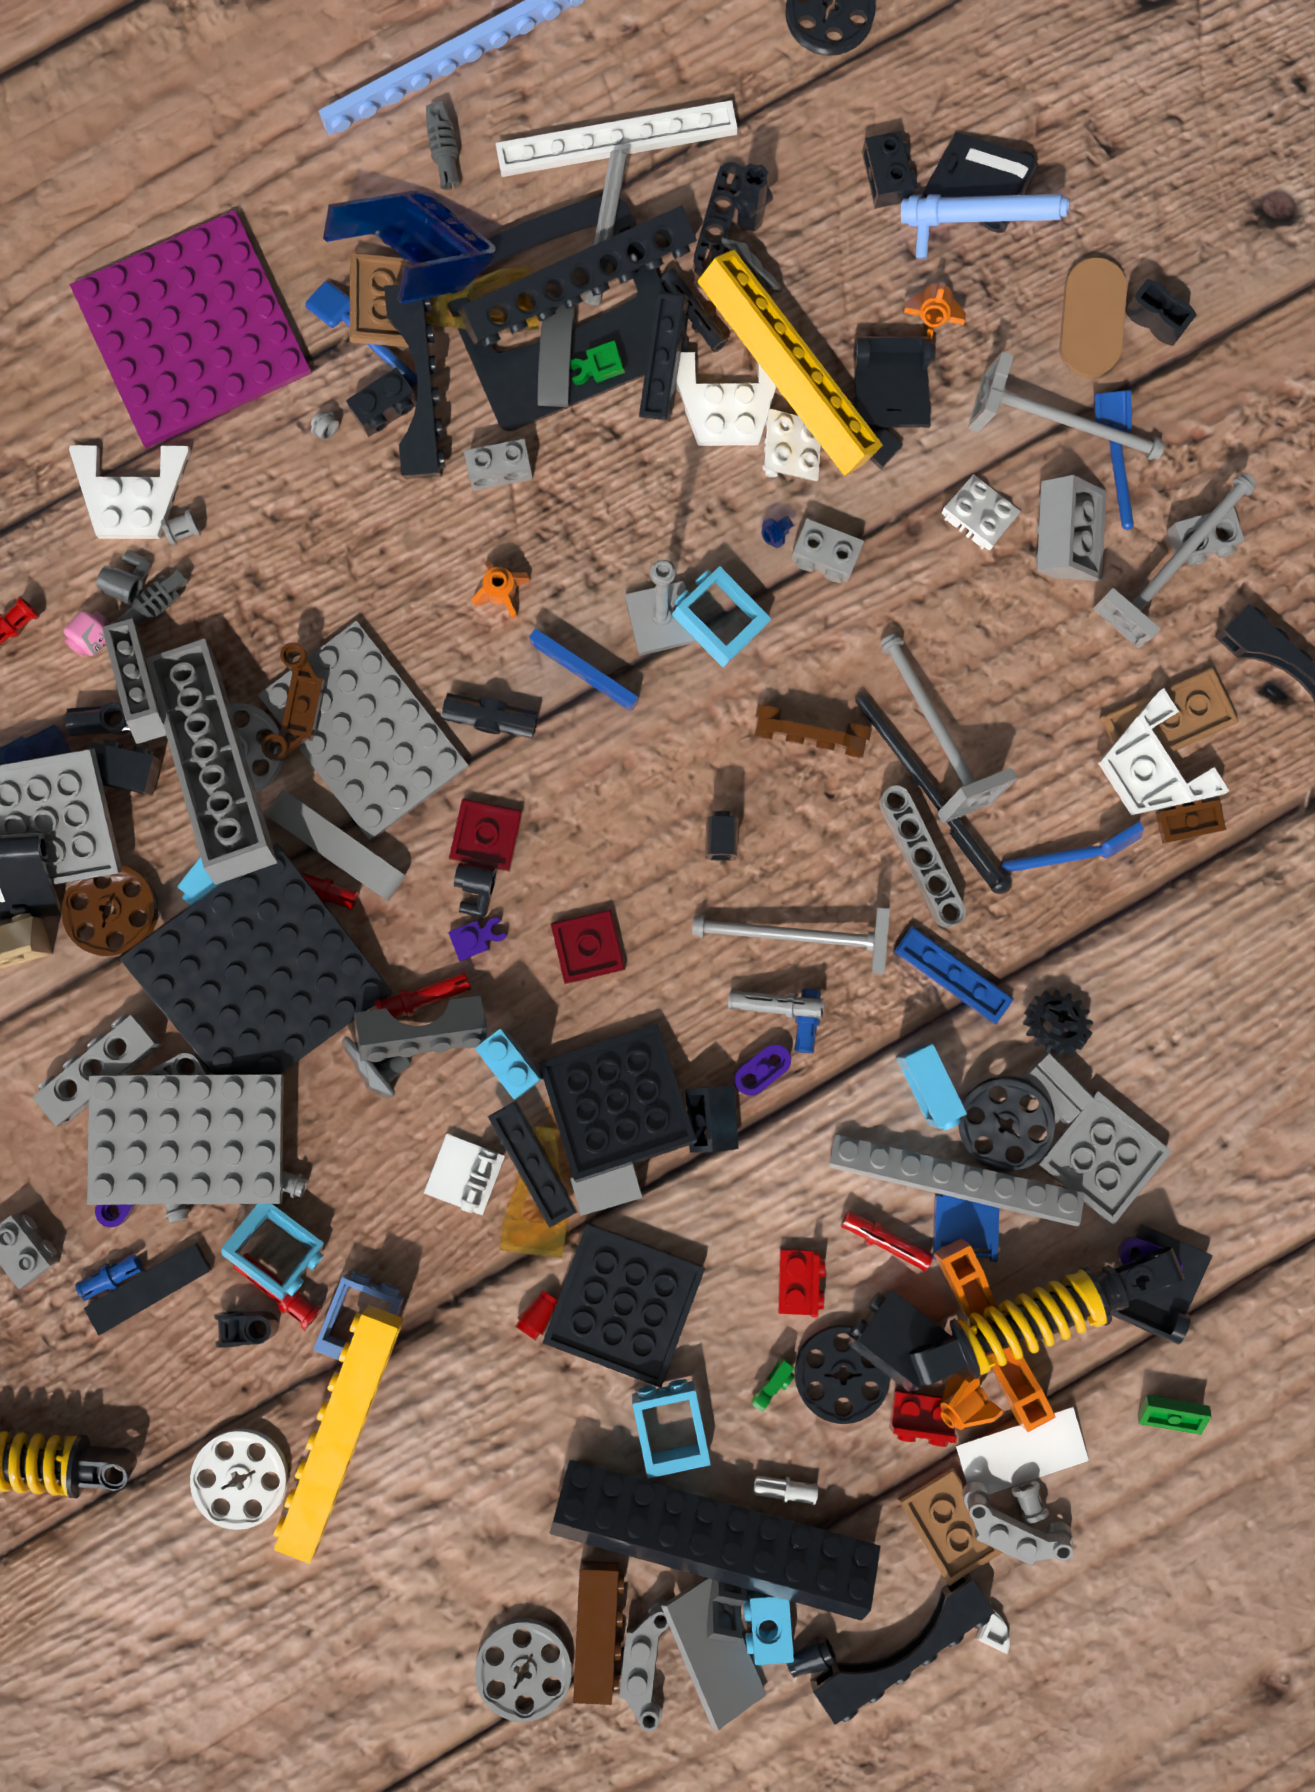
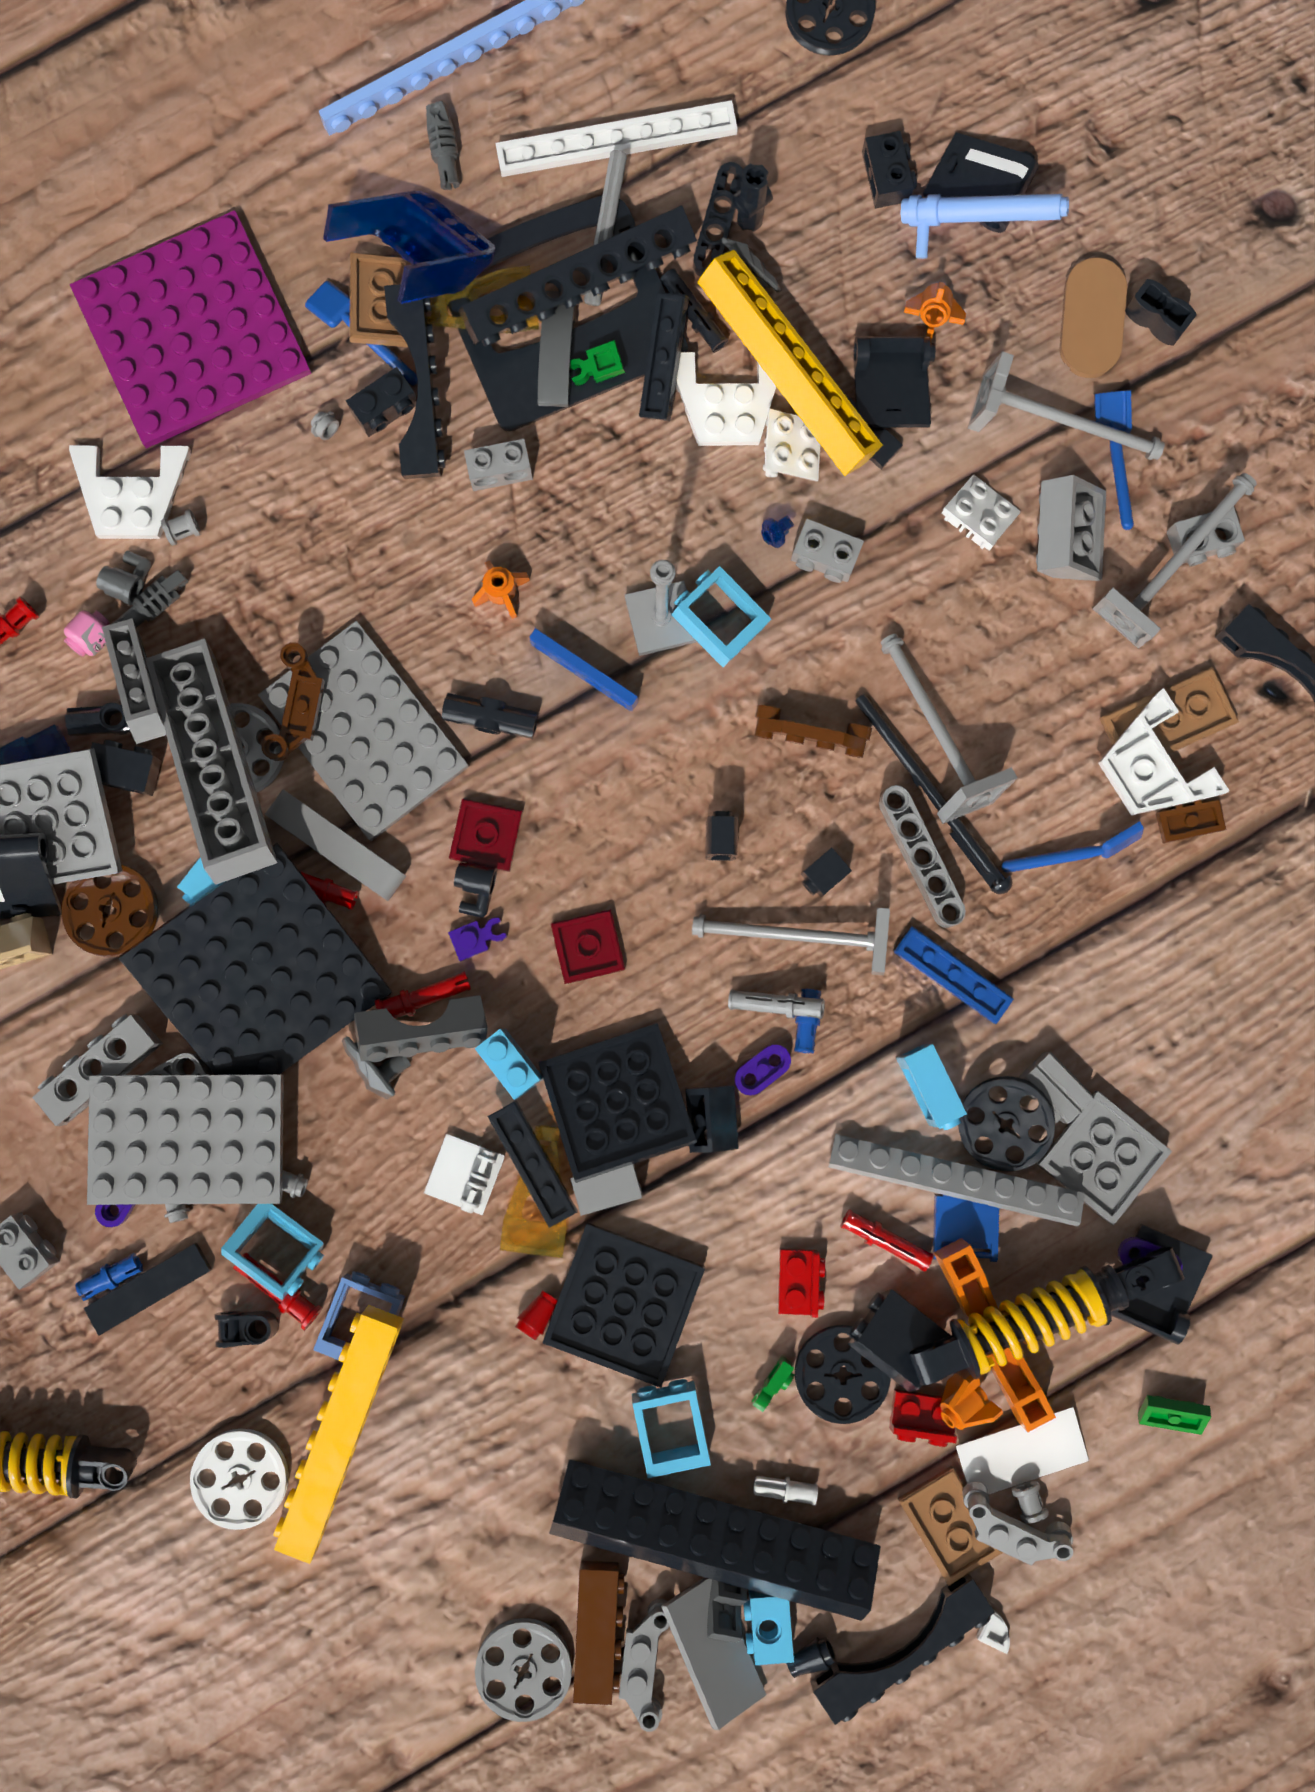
(825, 873): none -> black brick
(1058, 1022): black gear -> none

